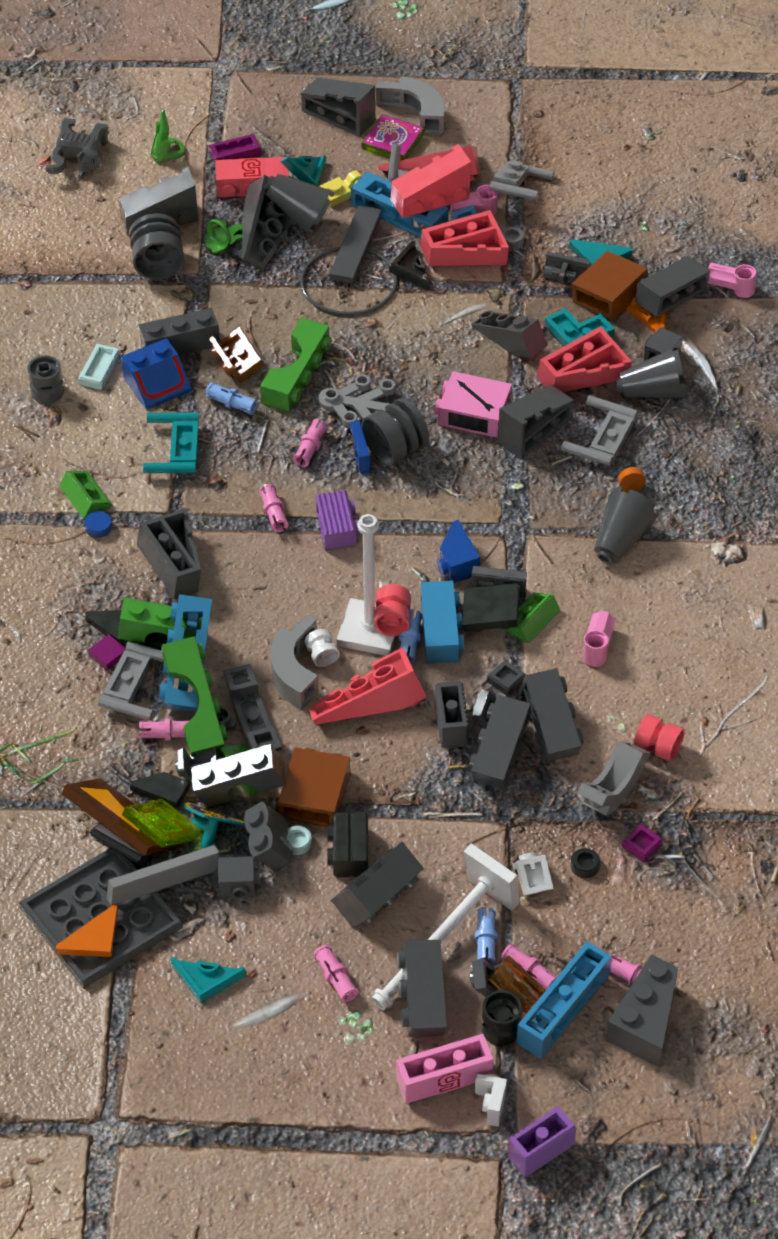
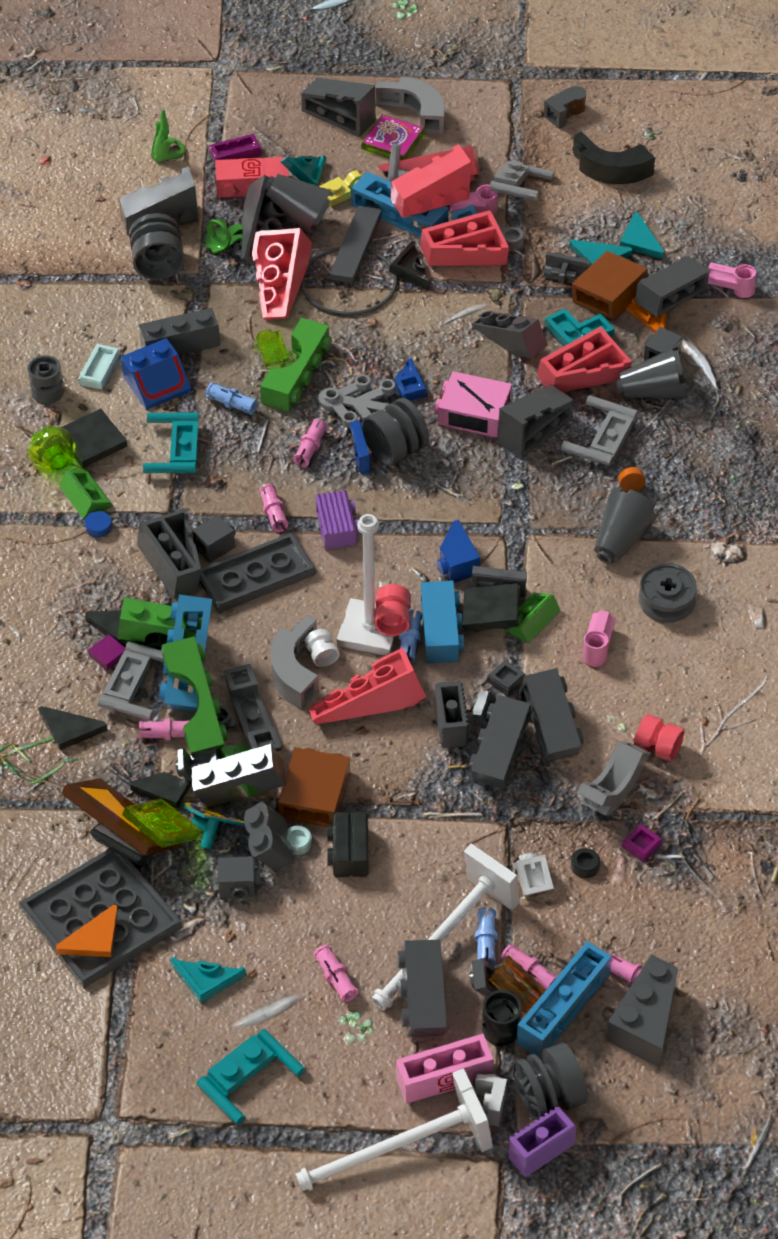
(55, 446): none -> clear neon green plant
(70, 728): none -> pearl dark grey tile
(78, 146): dark grey animal -> none
(95, 437): none -> pearl dark grey tile
(162, 875): light grey tile -> none
(214, 538): none -> dark grey brick
(238, 355): bracket -> none
(241, 1066): none -> teal plate
(256, 572): none -> dark grey tile
(270, 347): none -> clear neon green bracket
(281, 266): none -> coral wedge
(378, 885): dark grey wedge -> none
(410, 383): none -> blue tile
(468, 1112): none -> white tile
(550, 1081): none -> dark grey wheel
(564, 105): none -> dark grey leg
(613, 167): none -> pearl dark grey arch
(641, 238): none -> teal tile
(667, 592): none -> dark grey wheel

